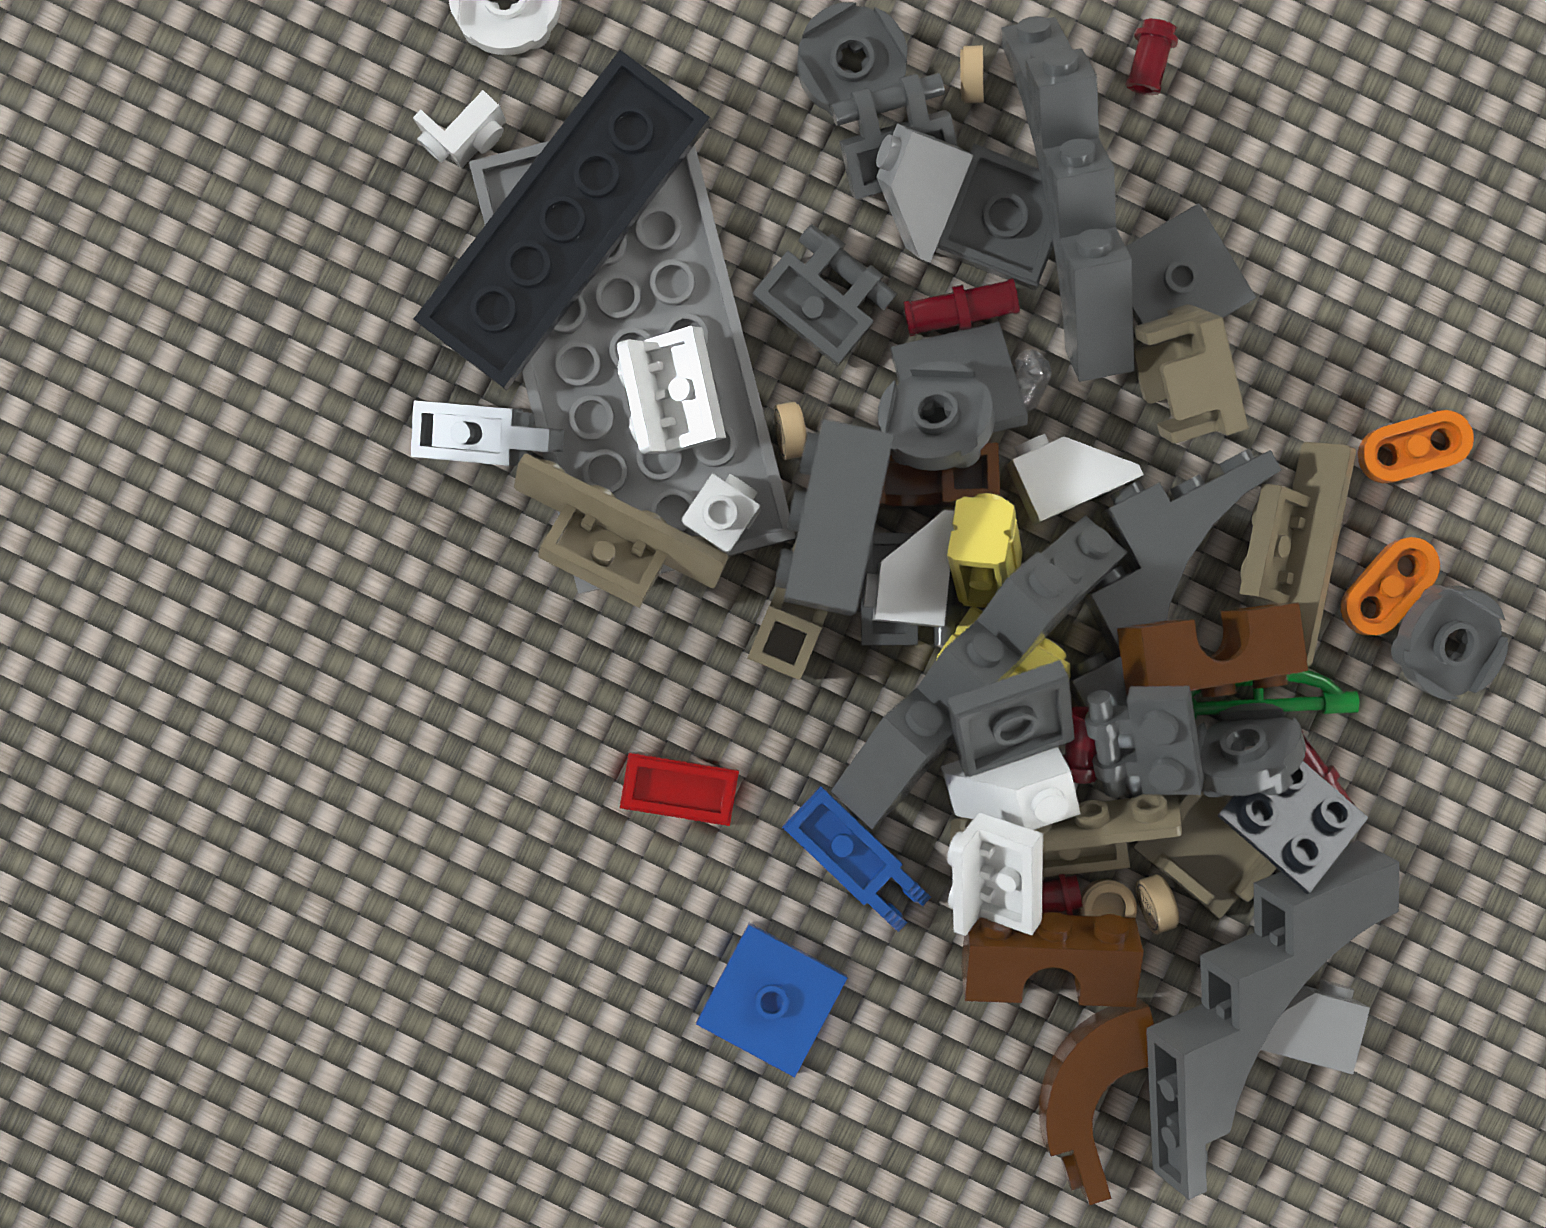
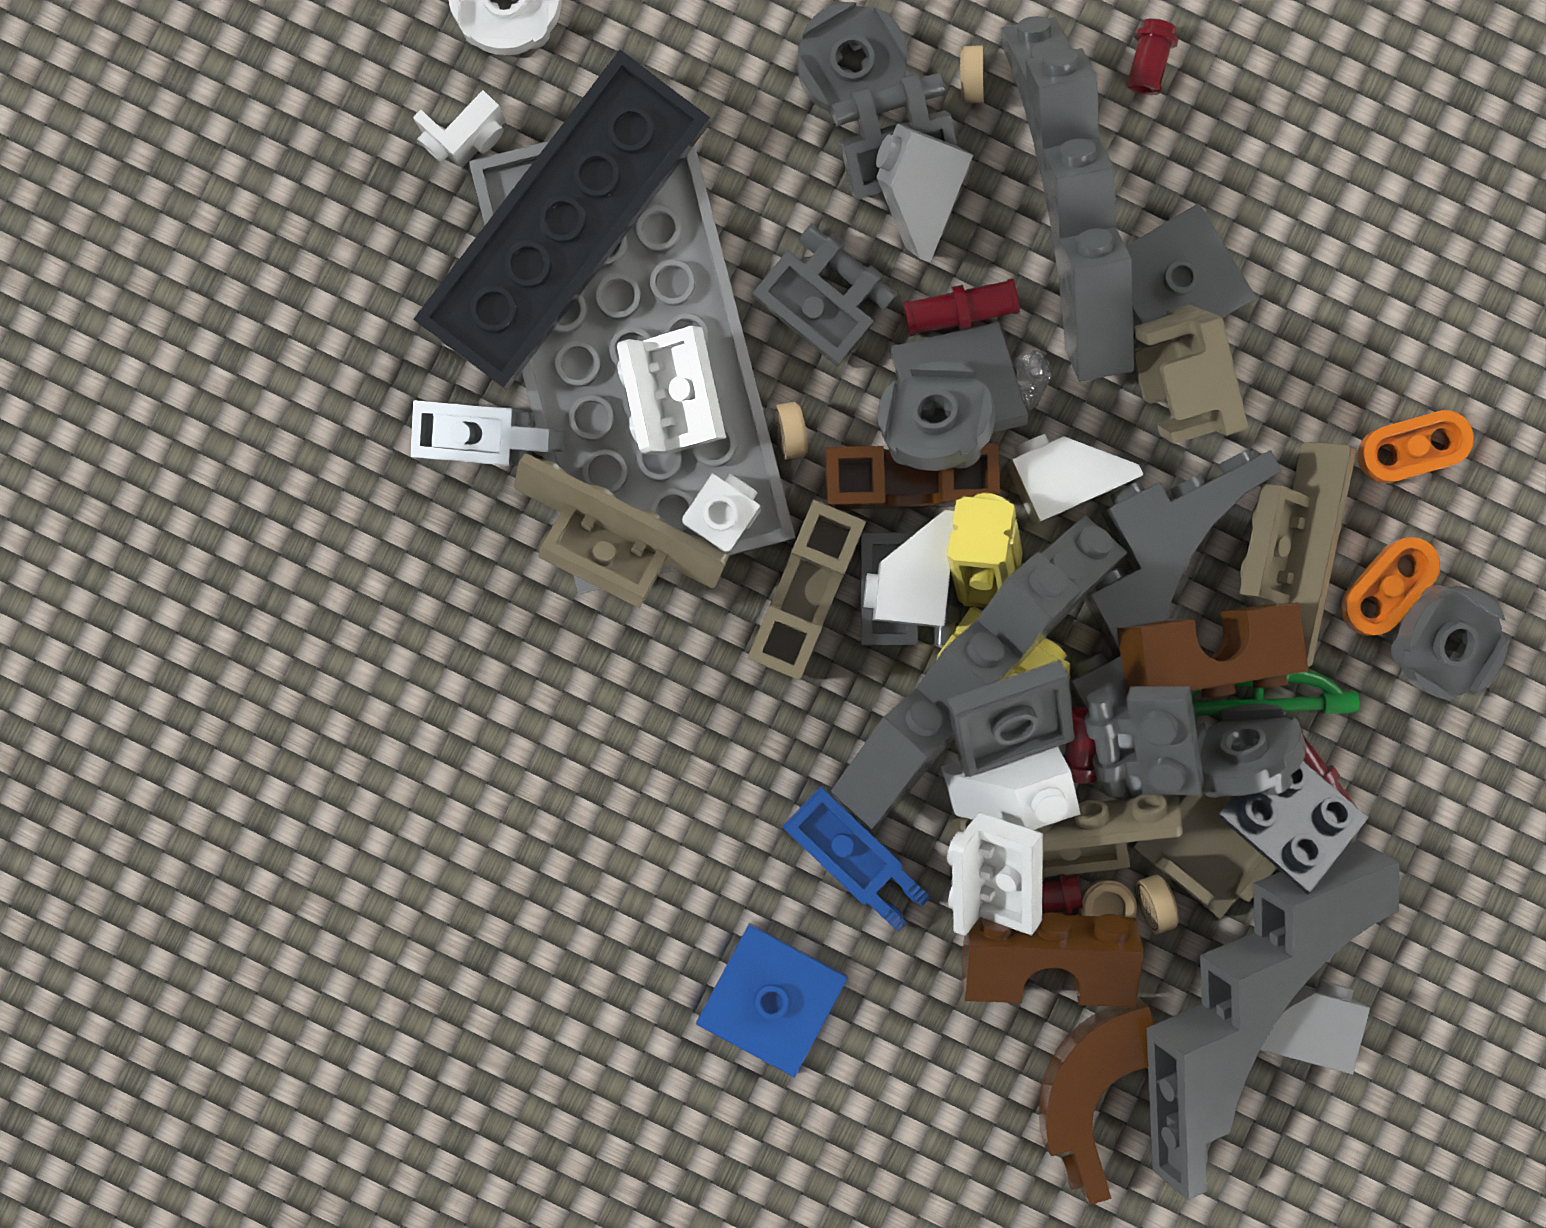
(679, 789): red tile -> none
(834, 516): dark grey brick -> none
(1000, 219): dark grey plate -> none

